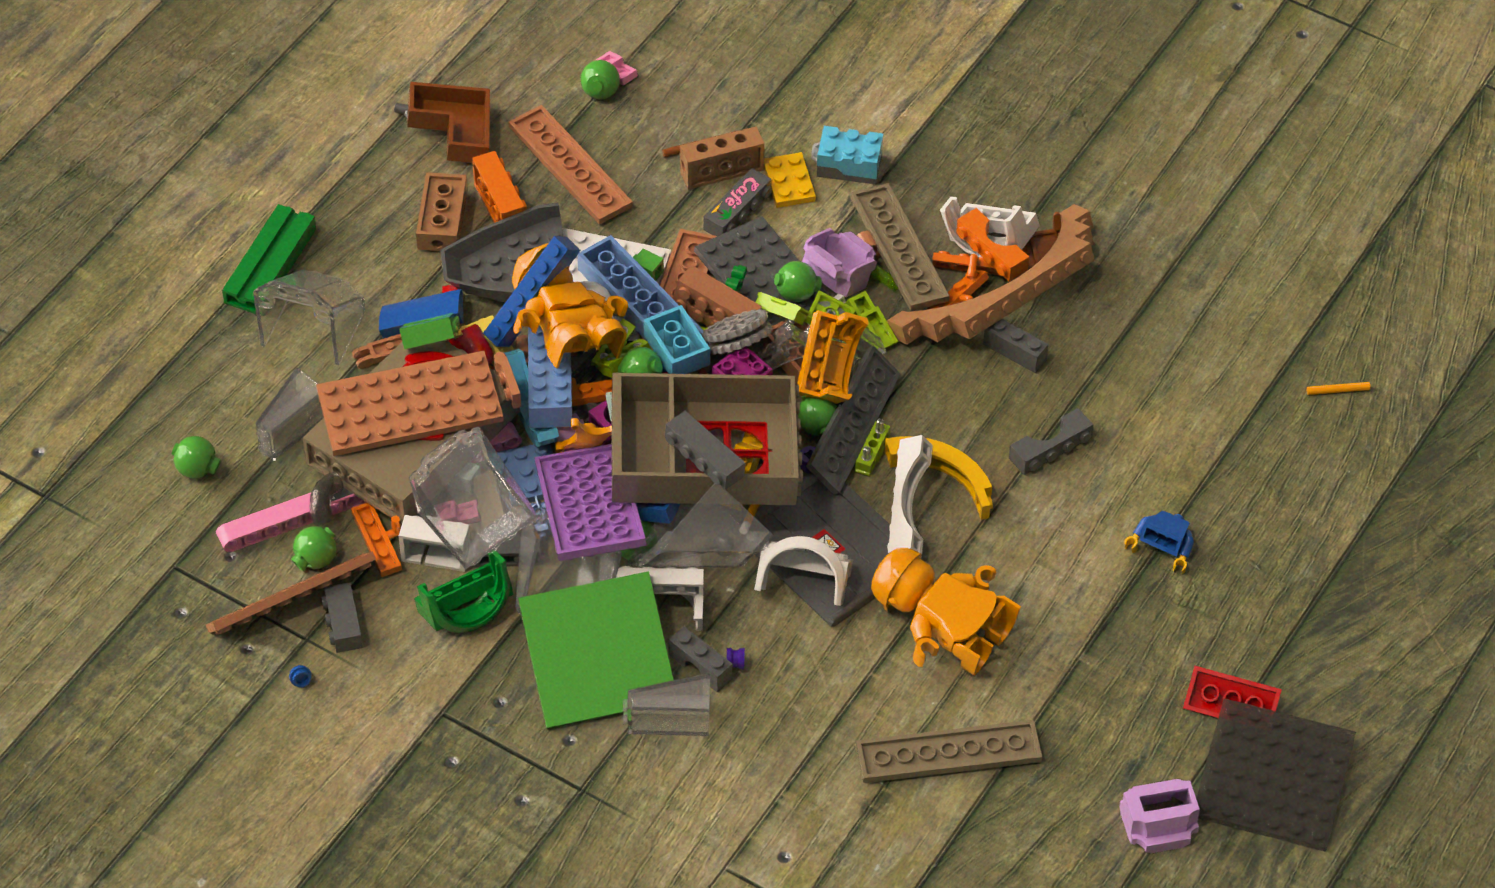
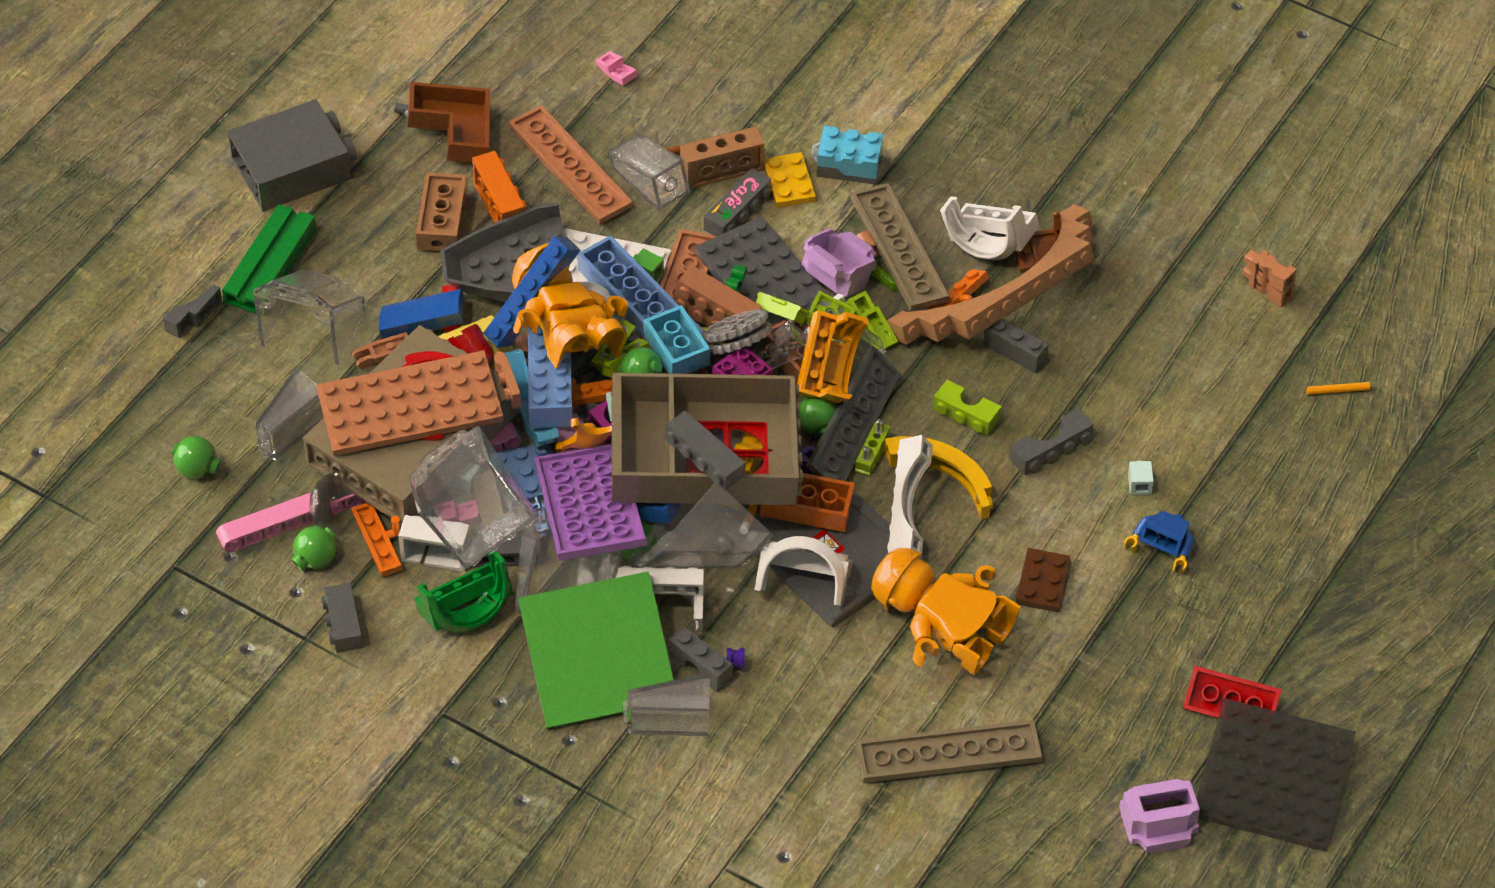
(192, 313): none -> dark grey slope
(284, 596): nougat plate -> none
(291, 154): none -> dark grey brick
(300, 676): blue plate -> none
(430, 330): bright green arch -> none
(600, 79): bright green brick -> none
(650, 170): none -> clear slope
(797, 281): bright green brick -> none
(822, 504): none -> orange brick
(962, 262): orange plate -> none
(979, 417): none -> lime arch
(1007, 260): orange arch -> none
(1042, 580): none -> reddish brown plate
(1140, 478): none -> light aqua brick
(1269, 276): none -> nougat hips

